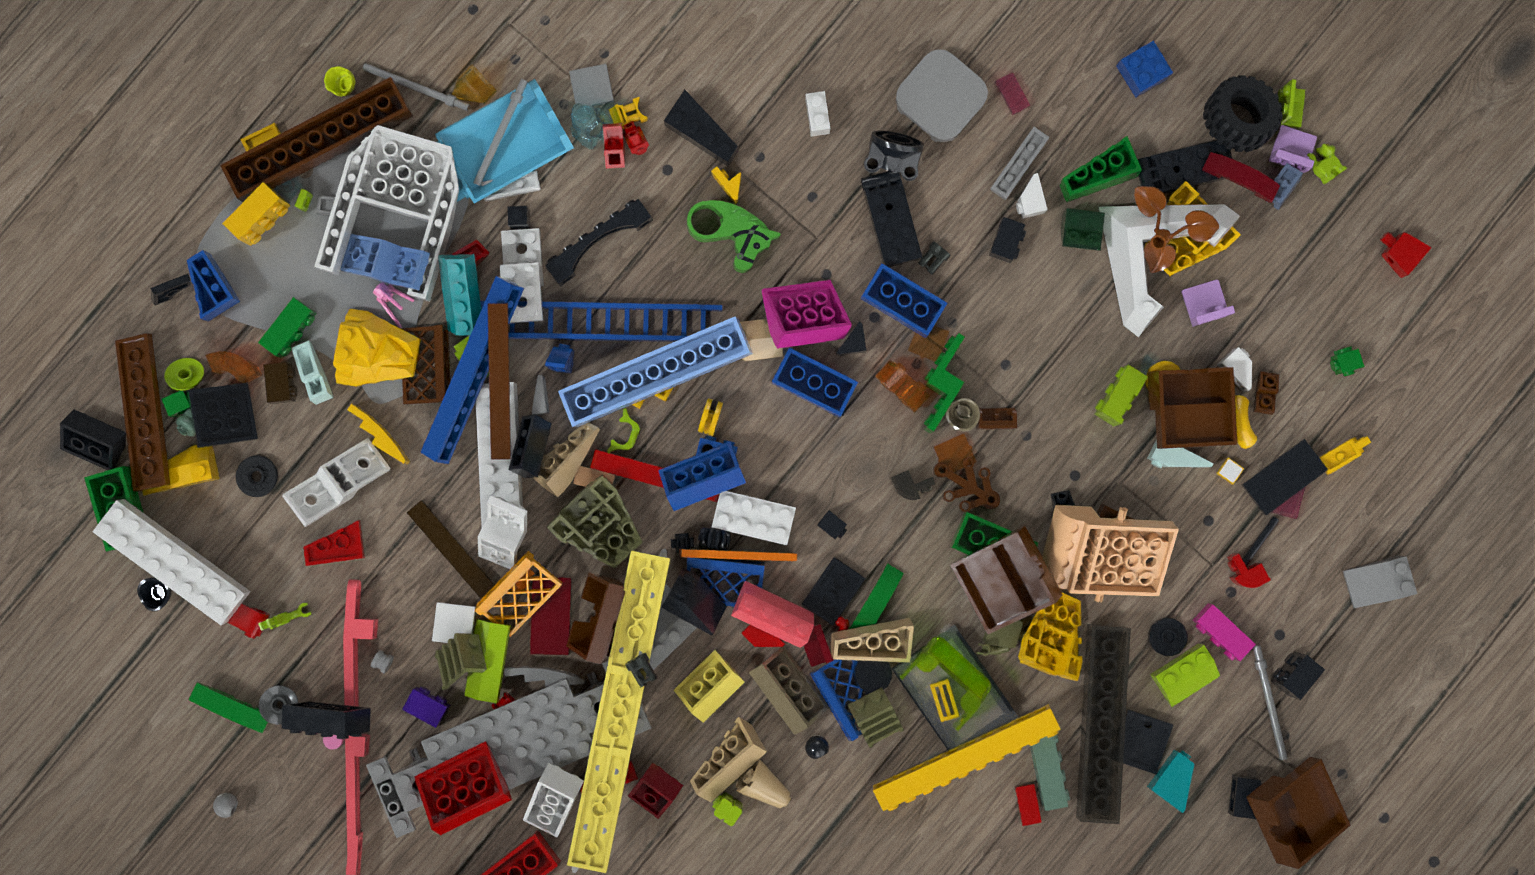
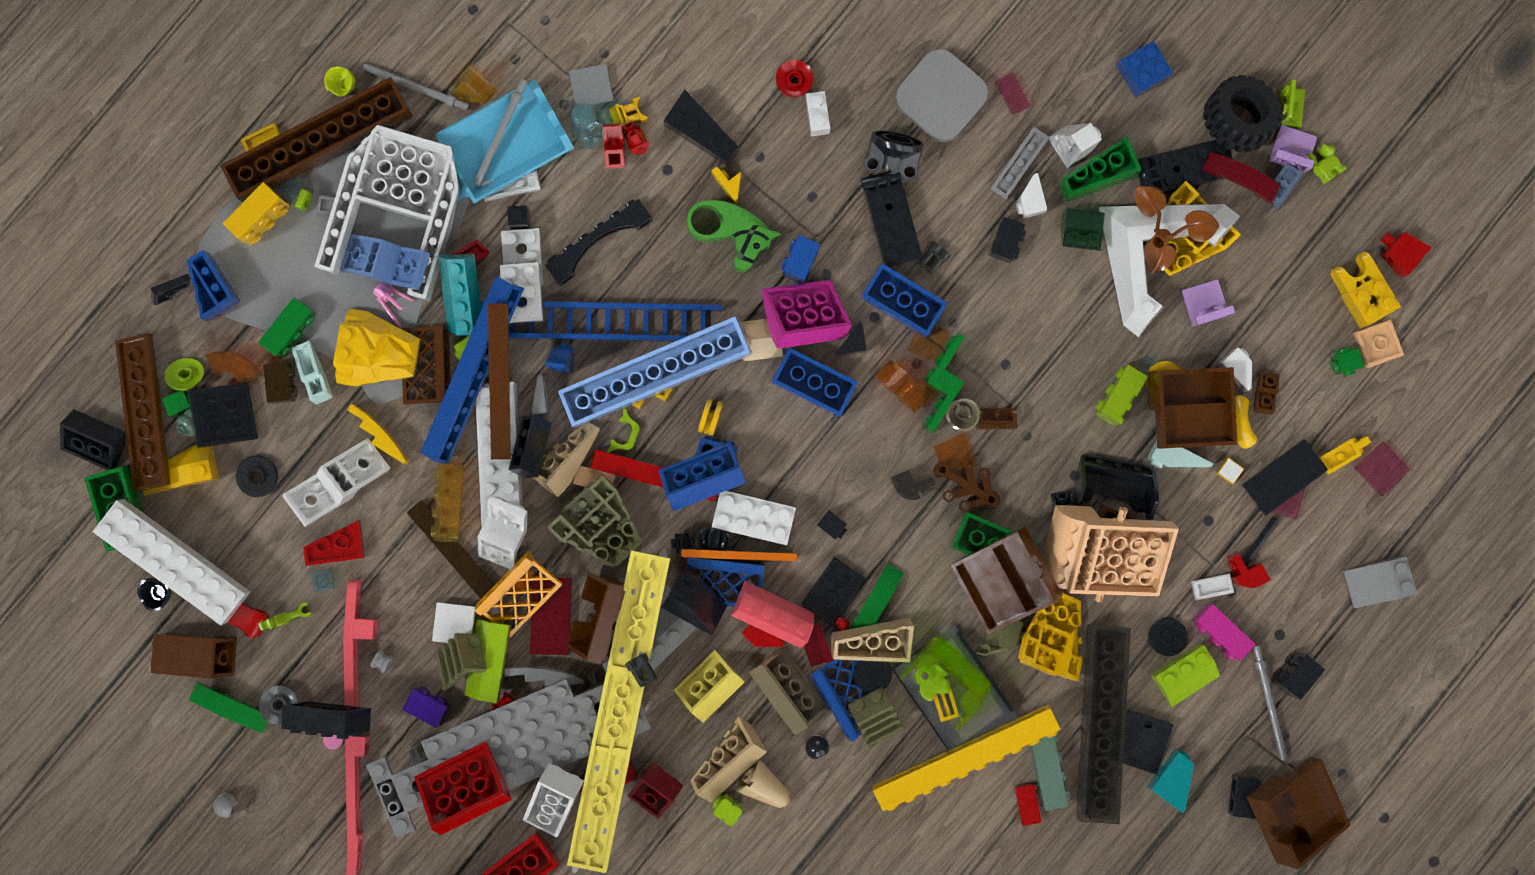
(193, 655): none -> reddish brown slope
(323, 580): none -> clear light blue tile
(449, 503): none -> clear yellow brick
(798, 70): none -> red dish
(801, 259): none -> blue brick
(934, 684): none -> lime plate
(1075, 142): none -> white wedge
(1117, 480): none -> black windscreen
(1212, 586): none -> white tile
(1365, 287): none -> yellow brick
(1378, 344): none -> light nougat tile
(1382, 469): none -> clear pink tile

